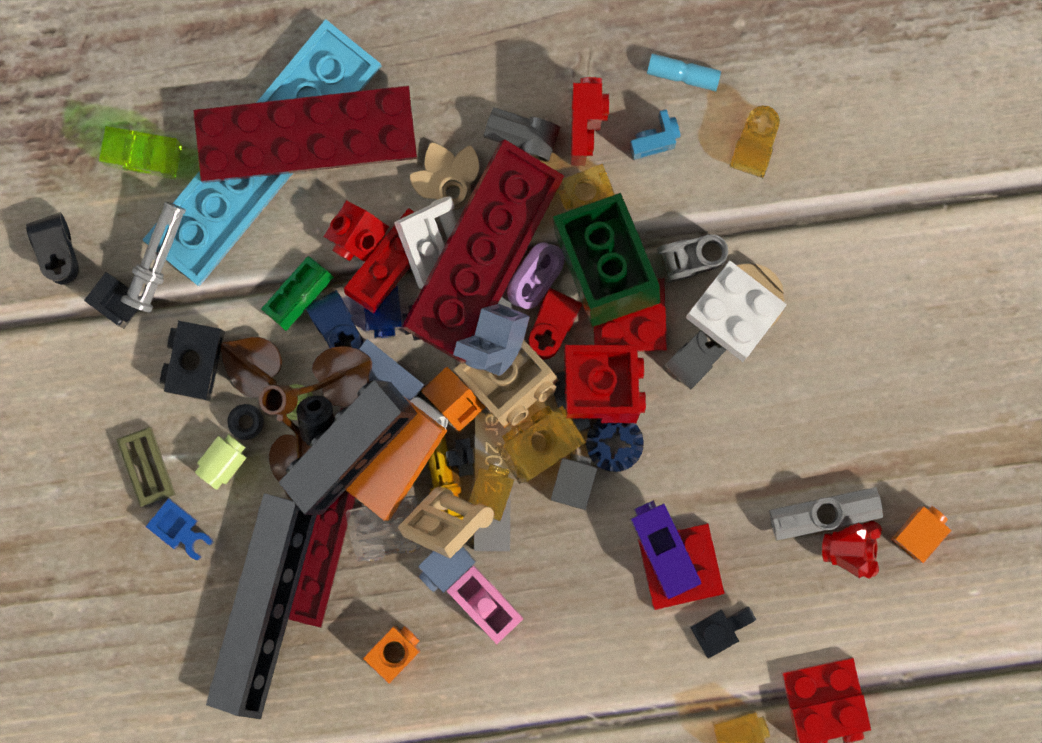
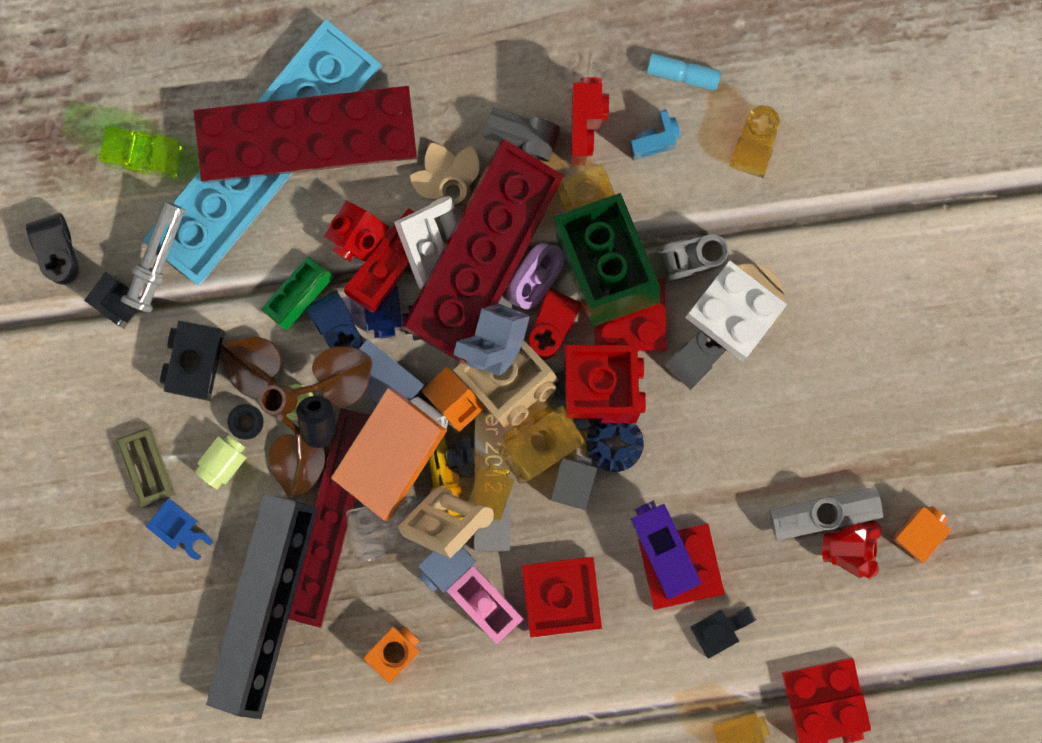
(347, 447): black brick -> none
(561, 597): none -> red plate

